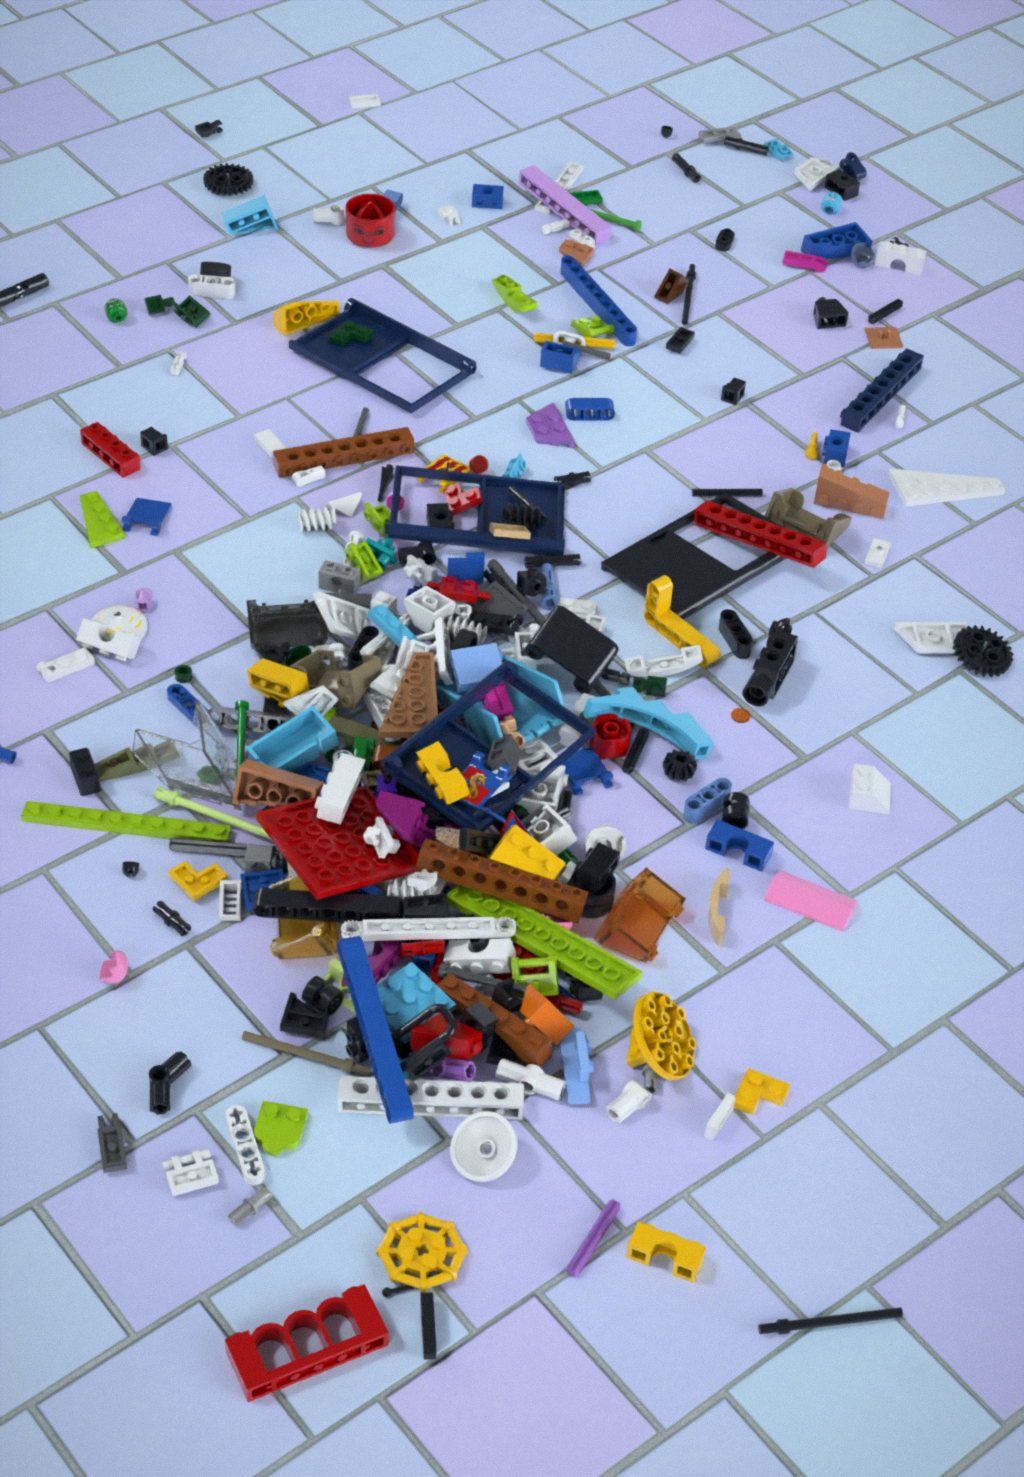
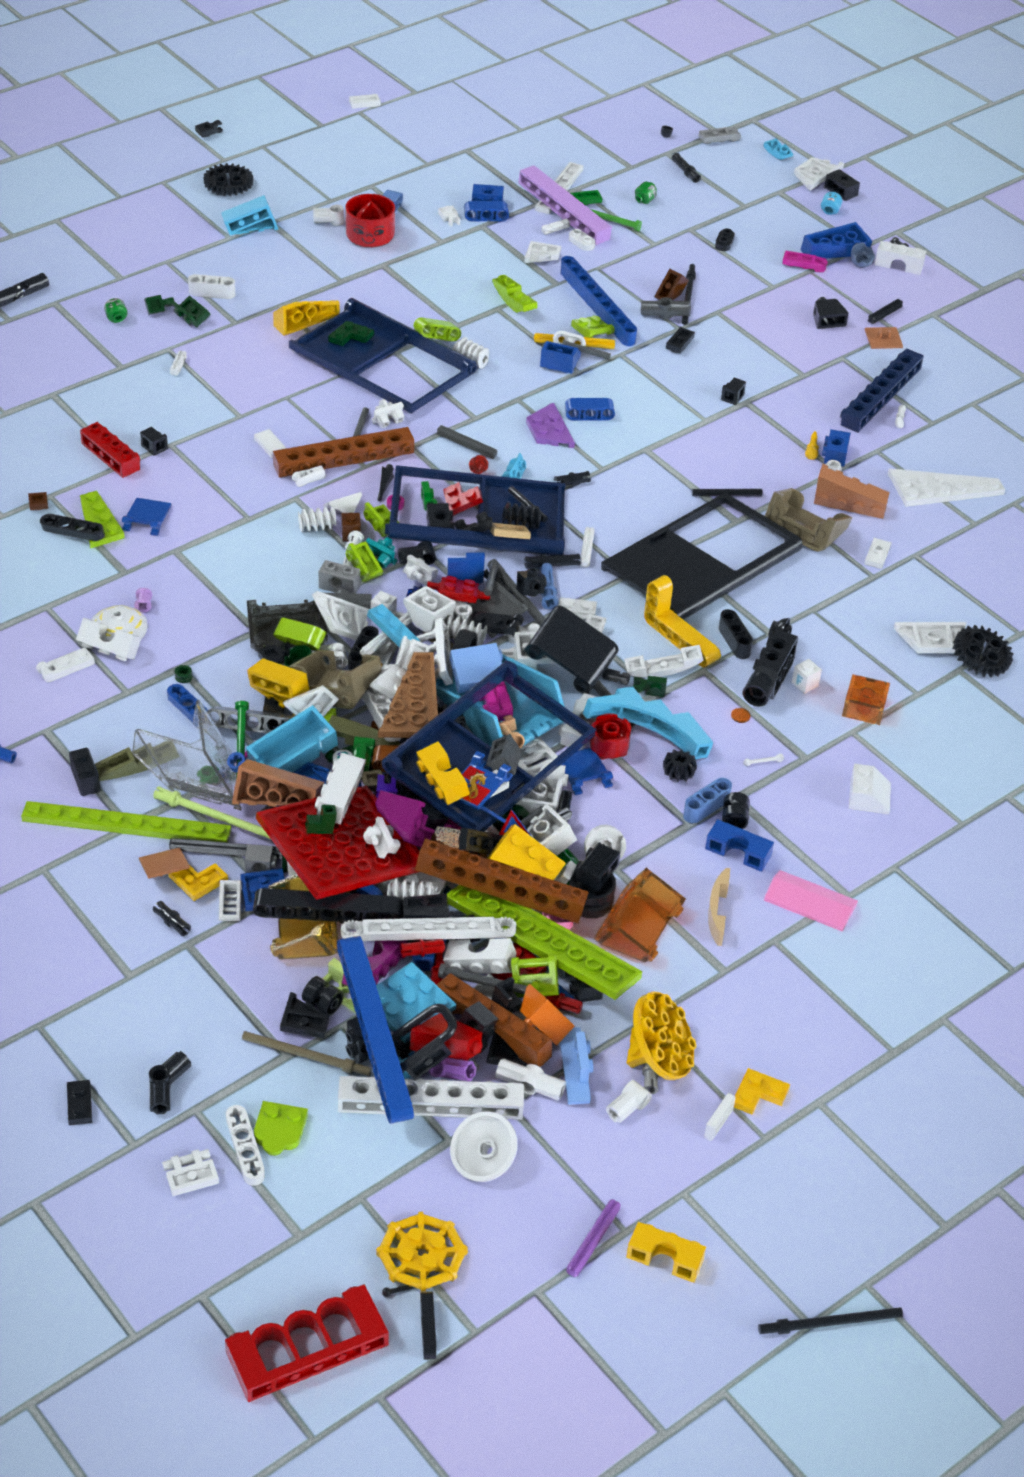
(38, 501): none -> reddish brown plate
(79, 1102): none -> black plate
(92, 530): none -> black beam
(111, 1145): dark grey hinge -> none
(114, 970): bright pink hair -> none
(130, 867): black hinge -> none
(164, 863): none -> nougat piece
(215, 269): black tyre -> none
(232, 759): none -> blue bush
(250, 1206): light grey axle -> none
(299, 633): none -> lime beam
(321, 823): none -> dark green piece
(349, 523): none -> reddish brown slope
(387, 411): none -> white hips
(423, 880): white plate -> none
(427, 494): none -> green plate
(437, 329): none -> lime beam
(447, 464): yellow flag -> none
(467, 441): none -> dark grey axle
(473, 351): none -> white piece
(484, 523): none -> black piece
(491, 578): none -> dark grey bar
(492, 207): none -> blue beam
(542, 252): none -> white wing
(579, 251): nougat wing -> none
(587, 546): none -> white axle
(635, 750): black axle -> none
(645, 192): none -> green head
(666, 308): none -> dark grey piece
(746, 145): black pin -> none
(747, 762): none -> white hinge
(760, 534): red brick -> none
(806, 676): none -> white brick
(853, 167): dark blue piece -> none
(866, 699): none -> clear orange brick

